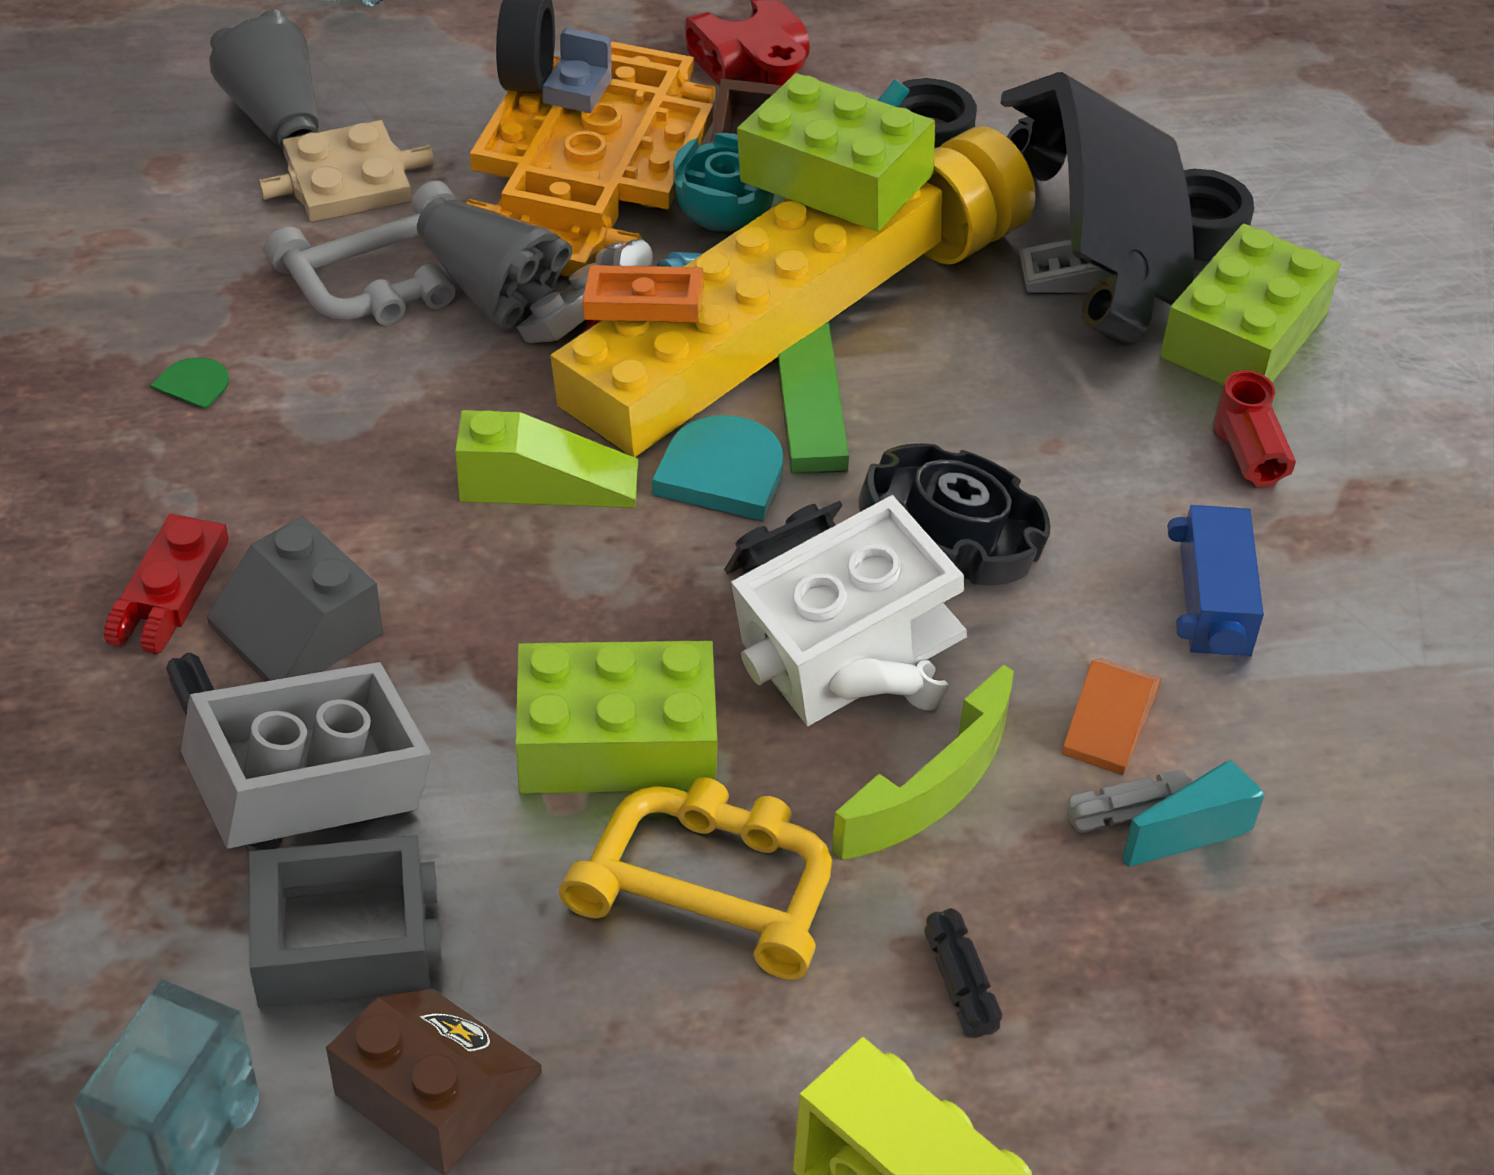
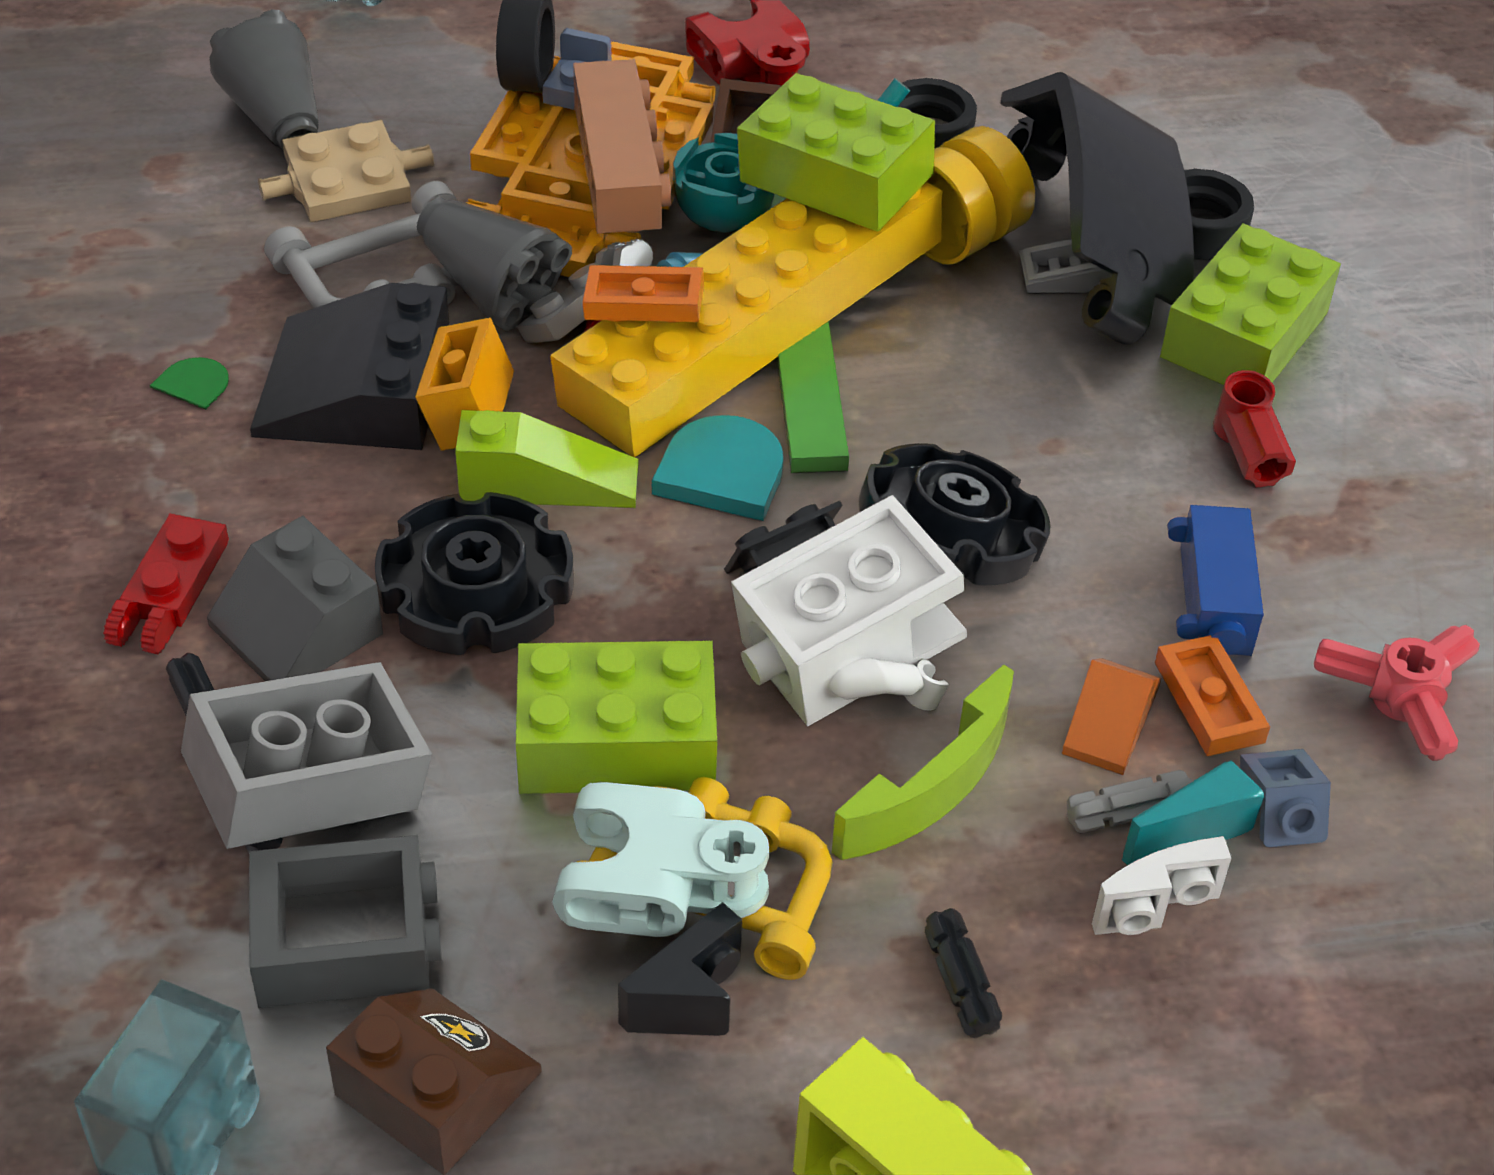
(354, 369): none -> black slope
(463, 373): none -> light orange brick
(474, 573): none -> black piece
(620, 146): none -> nougat brick
(664, 863): none -> light aqua piece
(680, 983): none -> black slope
(1140, 892): none -> white slope
(1212, 695): none -> orange plate
(1294, 797): none -> sand blue bracket
(1407, 680): none -> coral bush

